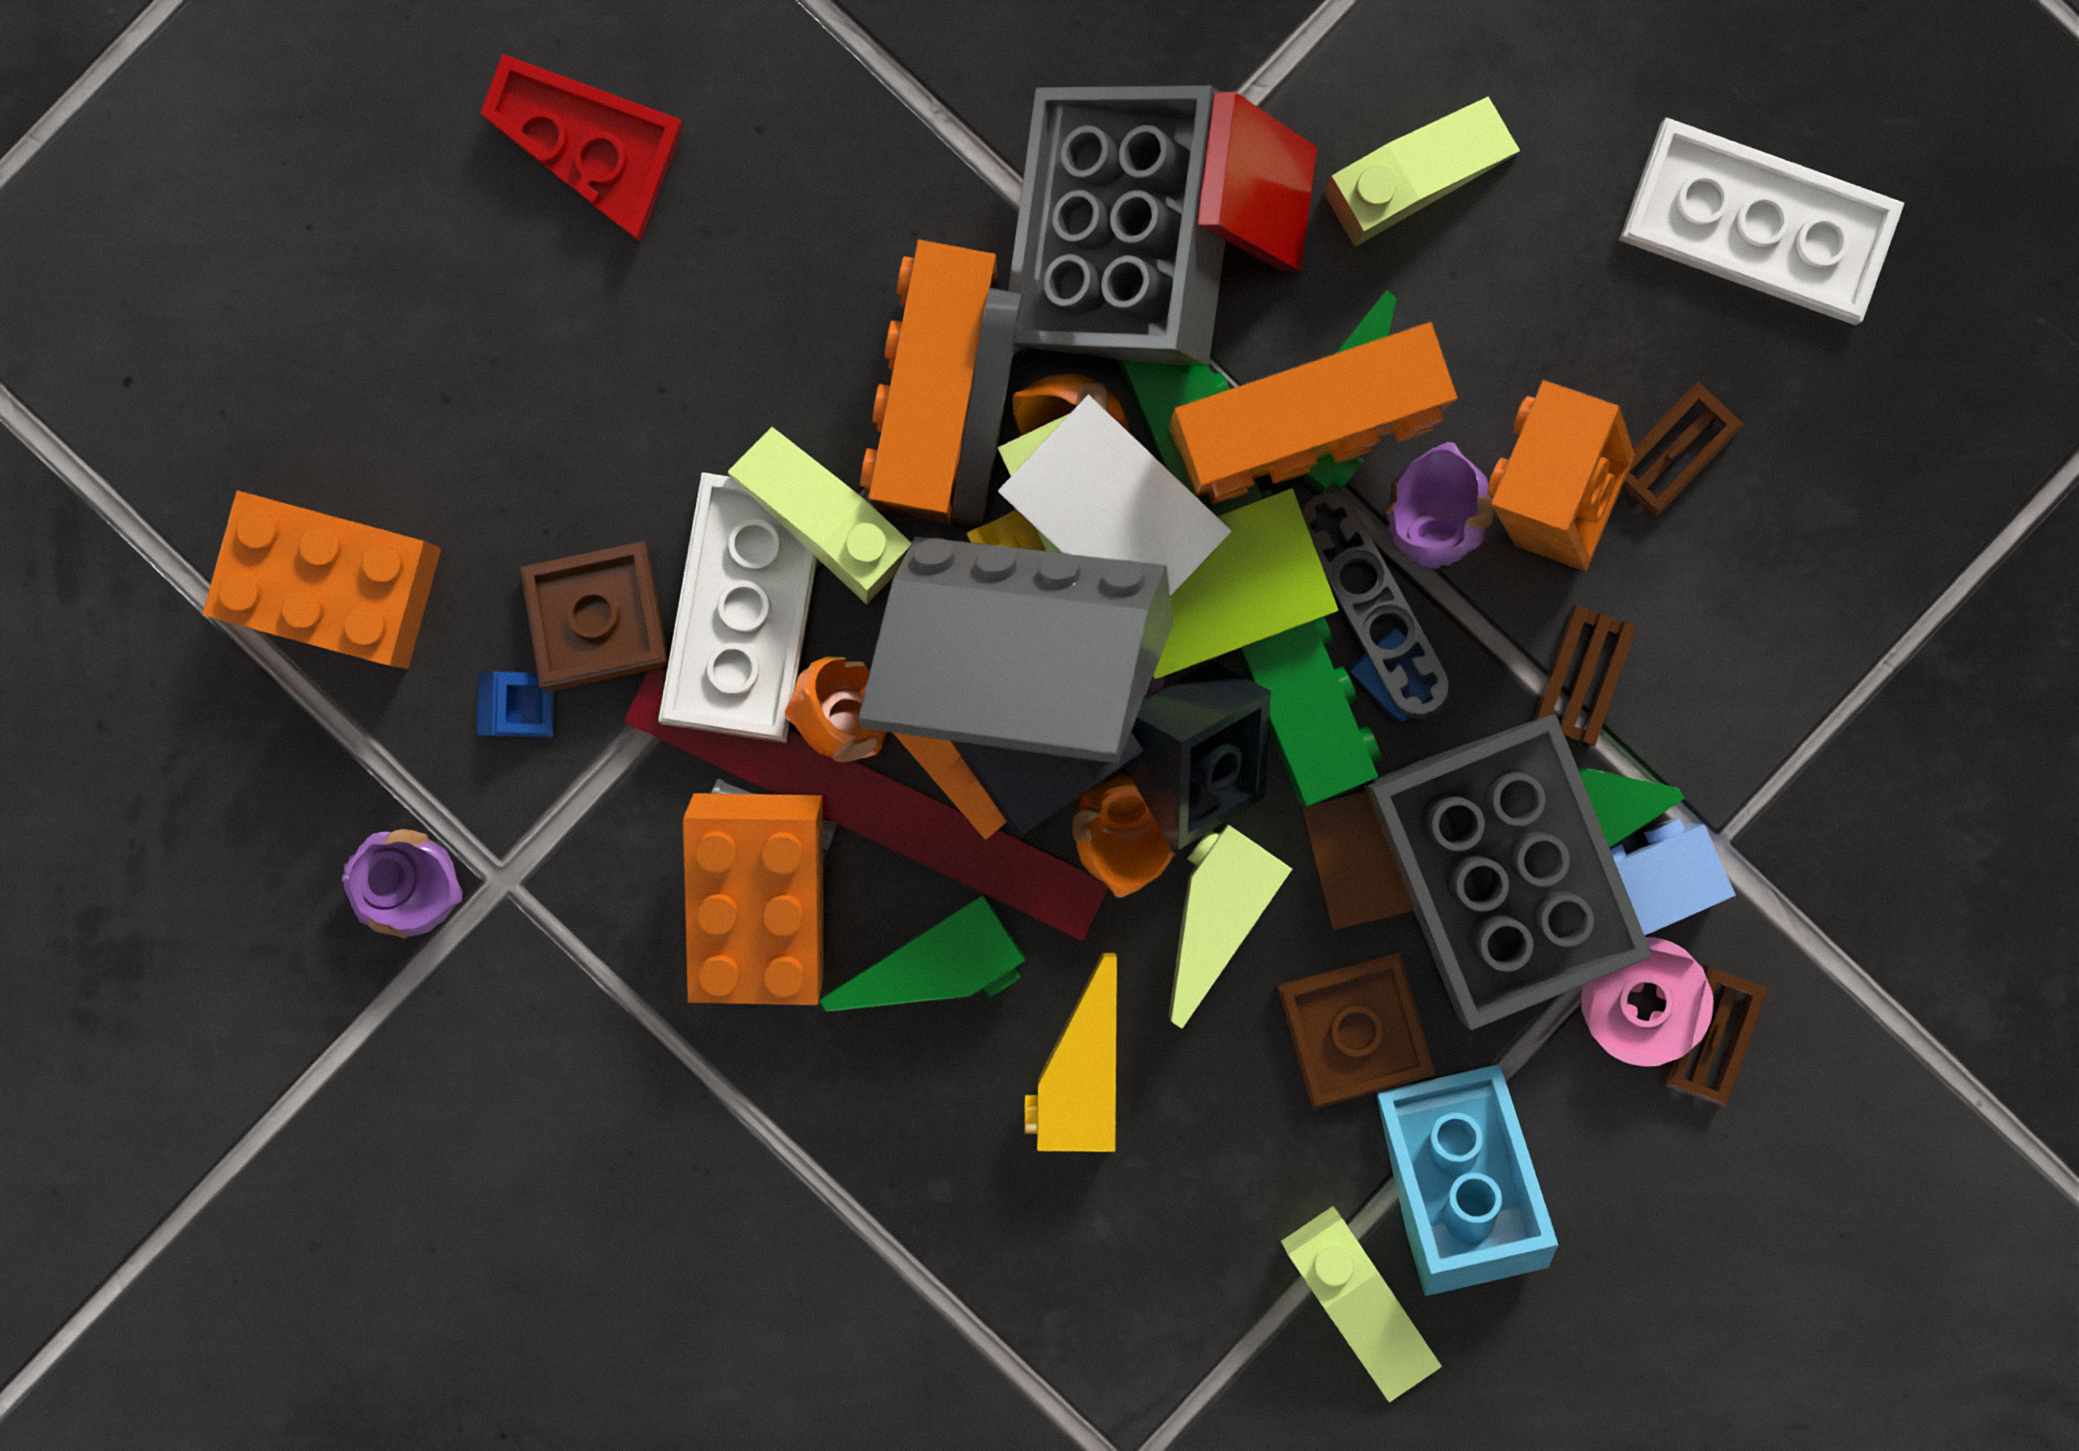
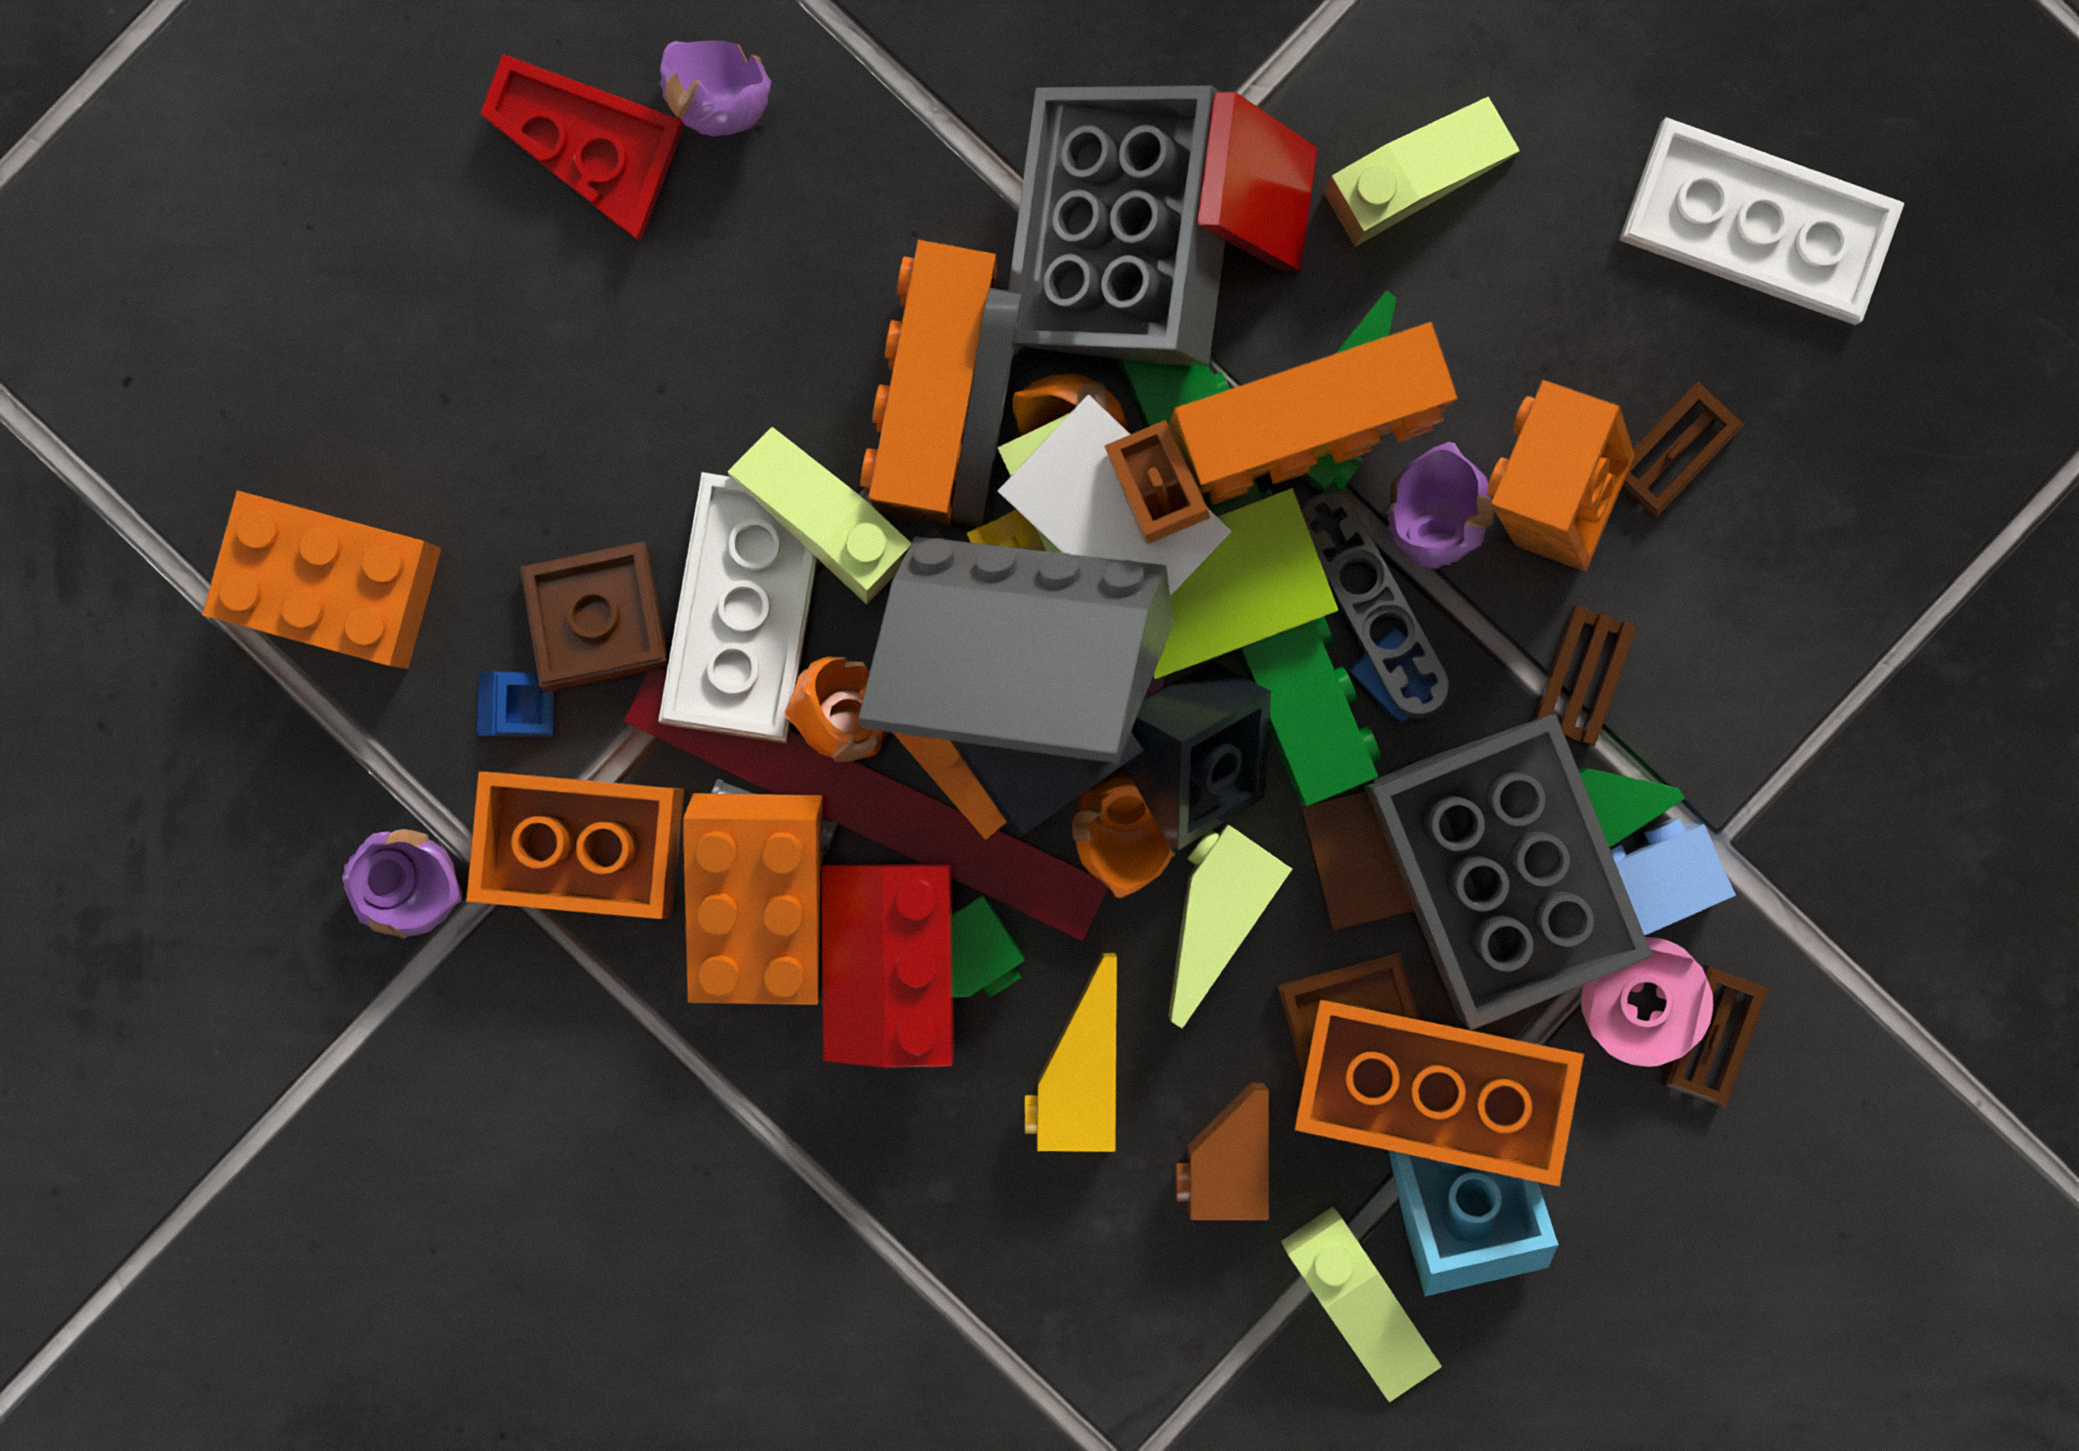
(575, 845): none -> orange brick
(714, 86): none -> medium lavender hair
(887, 964): none -> red slope
(1156, 482): none -> dark orange slope
(1229, 1162): none -> dark orange slope
(1439, 1092): none -> orange brick

